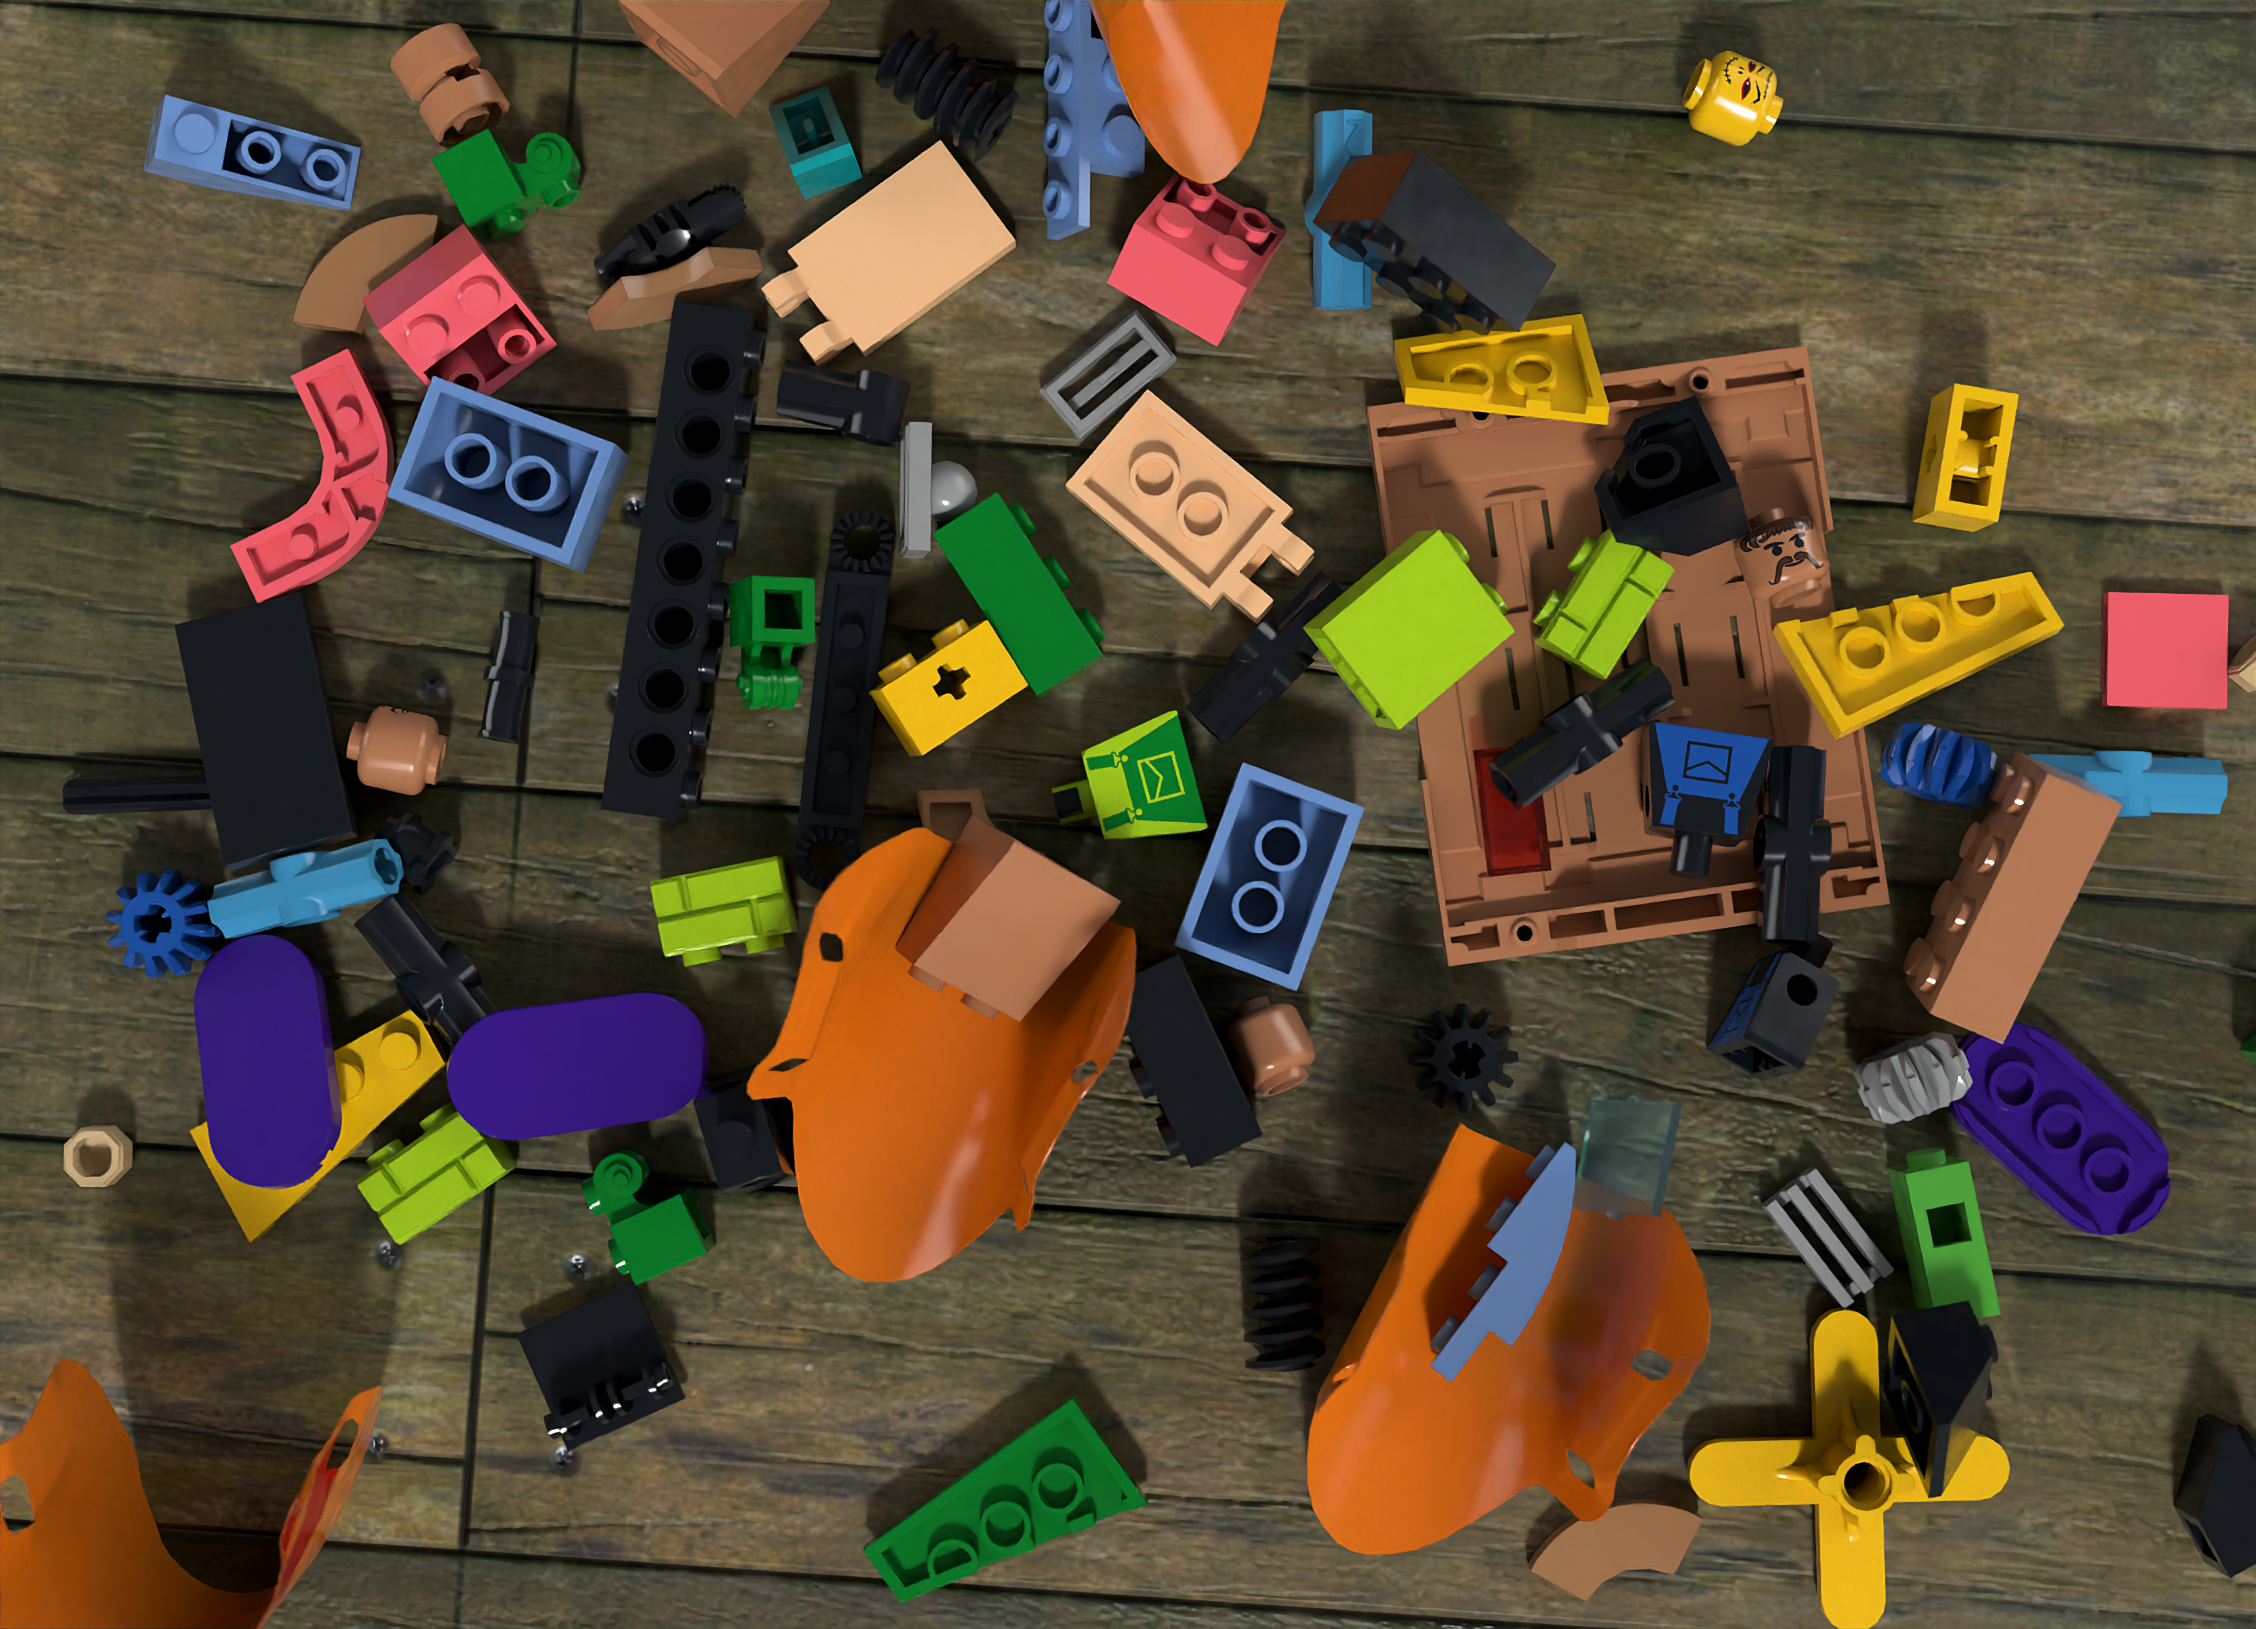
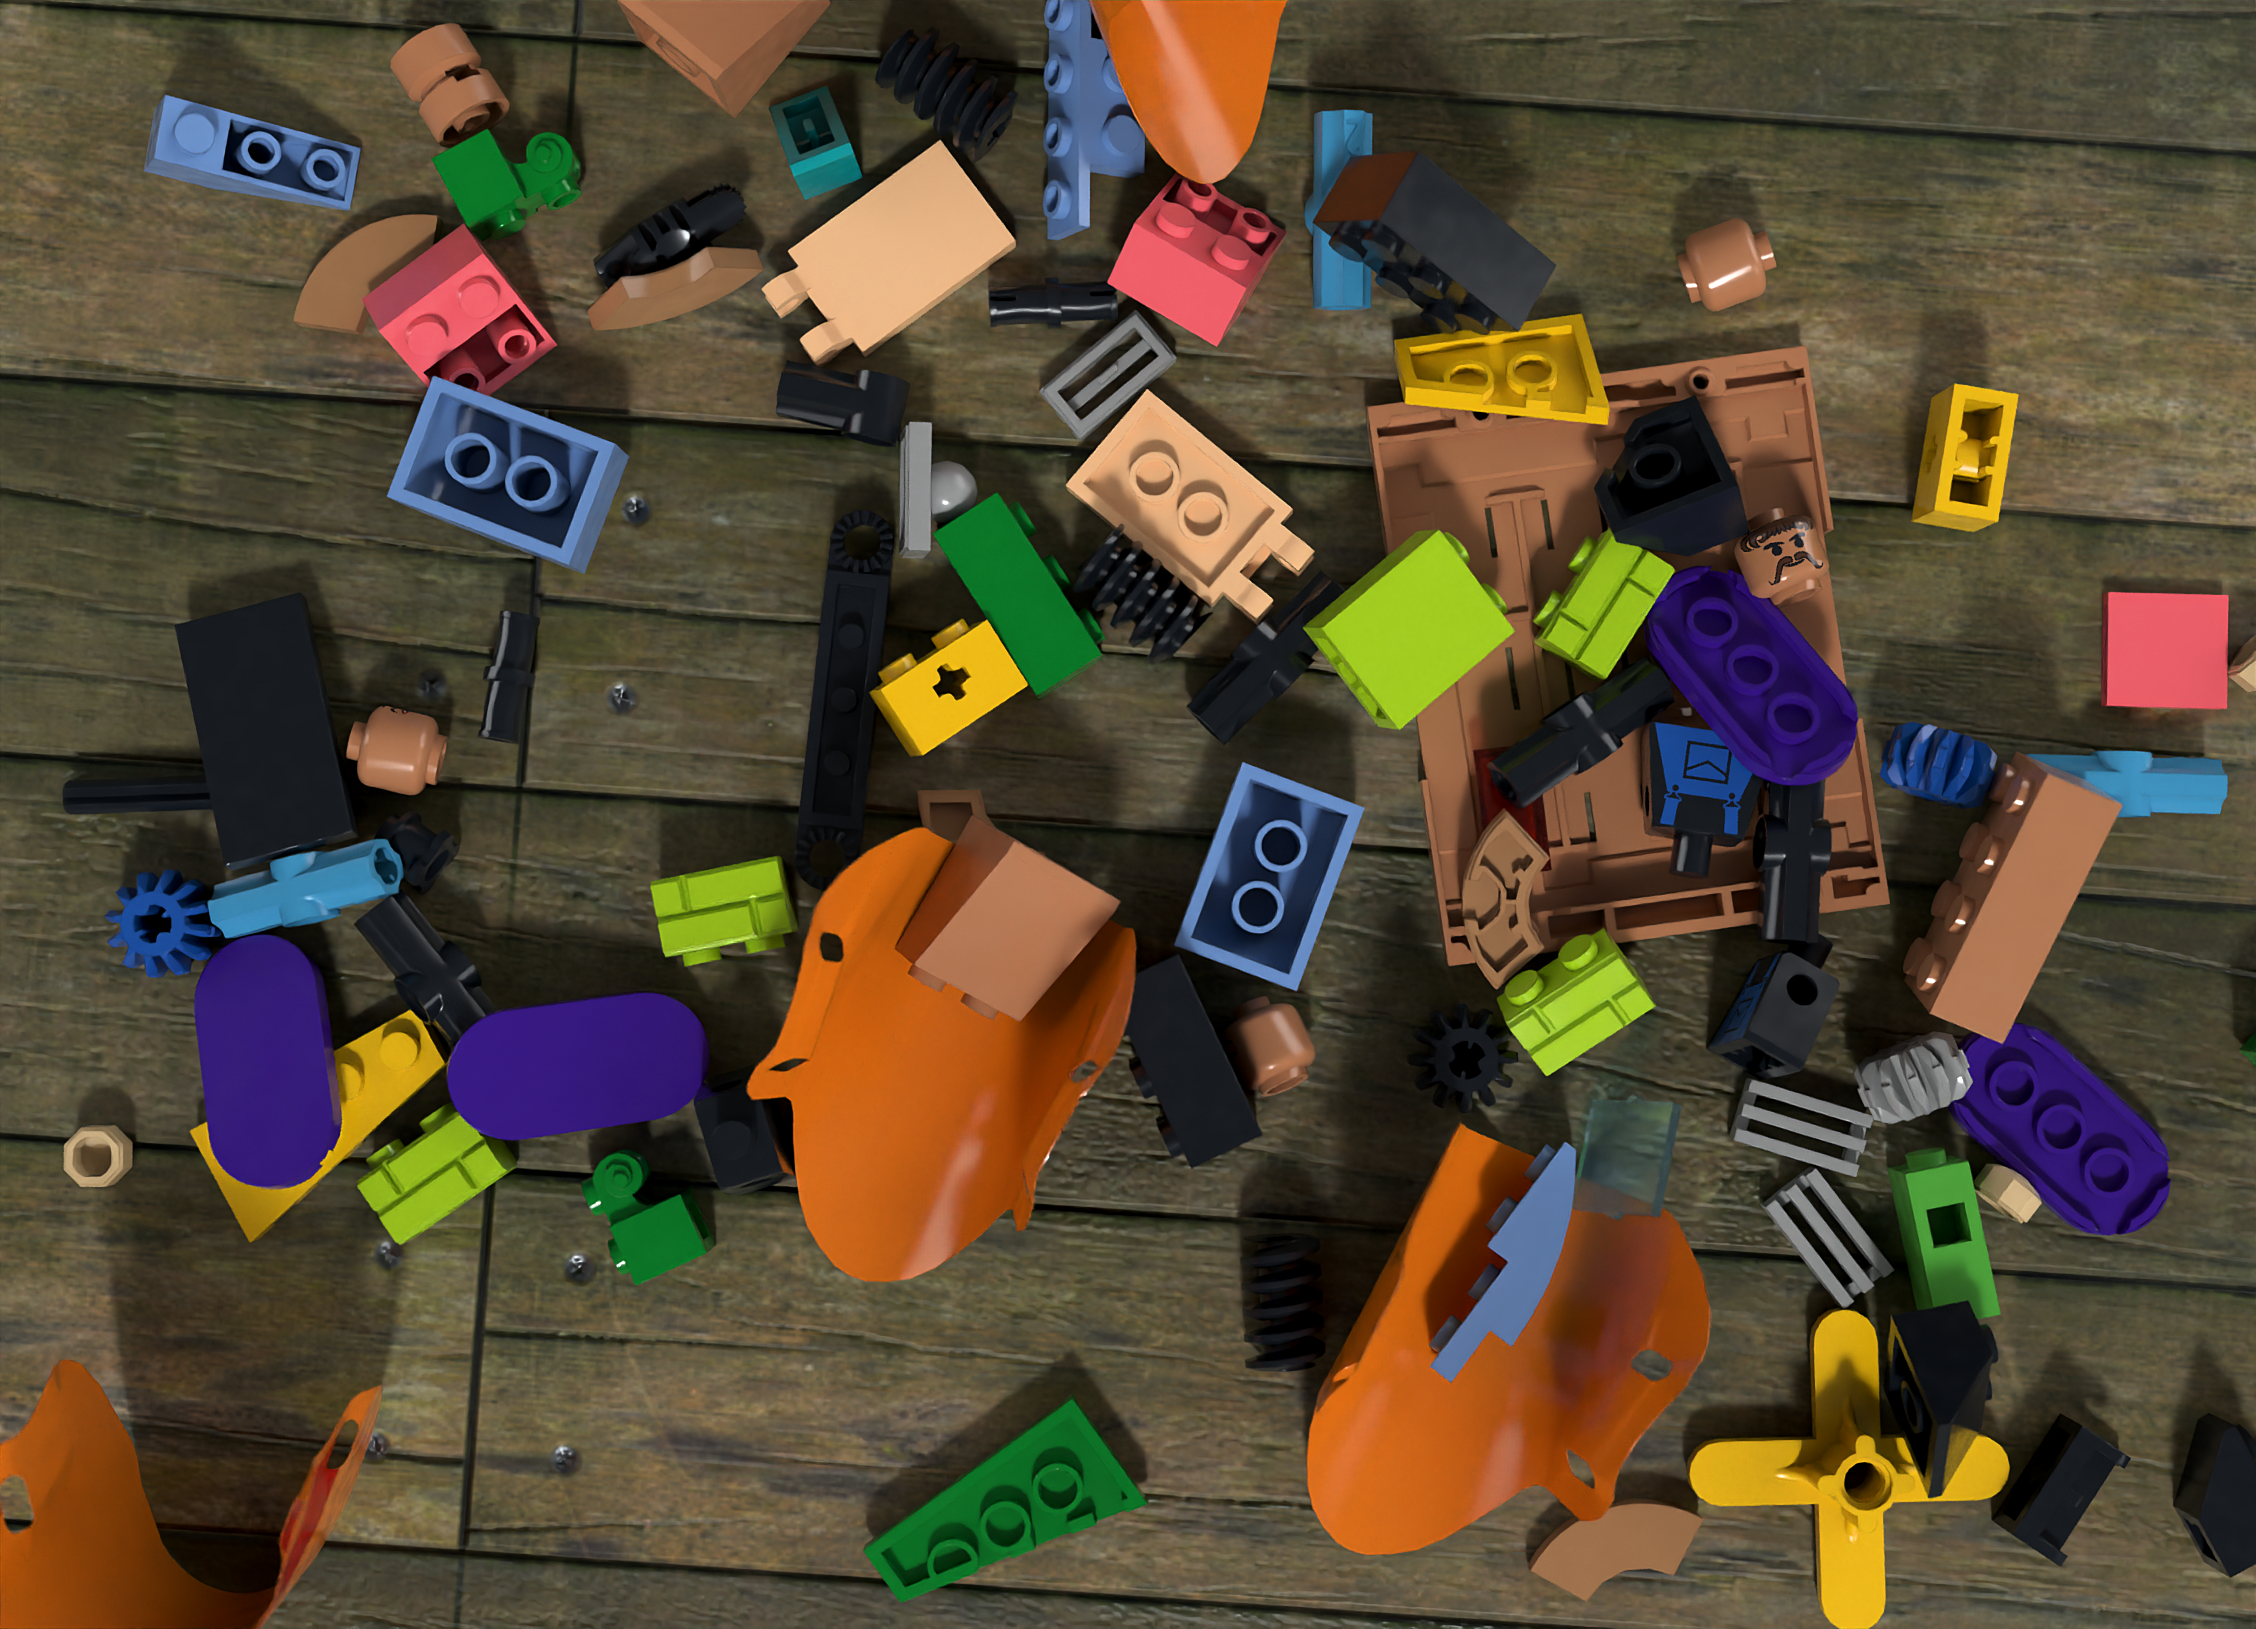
(351, 487): coral plate -> none
(600, 1367): black hinge -> none
(696, 339): black brick -> none
(767, 623): green brick -> none
(1052, 303): none -> black pin
(1137, 784): torso -> none
(1139, 597): none -> black piece
(1497, 898): none -> medium nougat tile
(1574, 1000): none -> lime brick
(1726, 264): none -> nougat head
(1732, 98): yellow head -> none
(1751, 677): none -> dark purple tile
(1852, 1143): none -> light grey tile
(1901, 652): yellow wing -> none
(2007, 1192): none -> tan tile
(2057, 1487): none -> black hinge

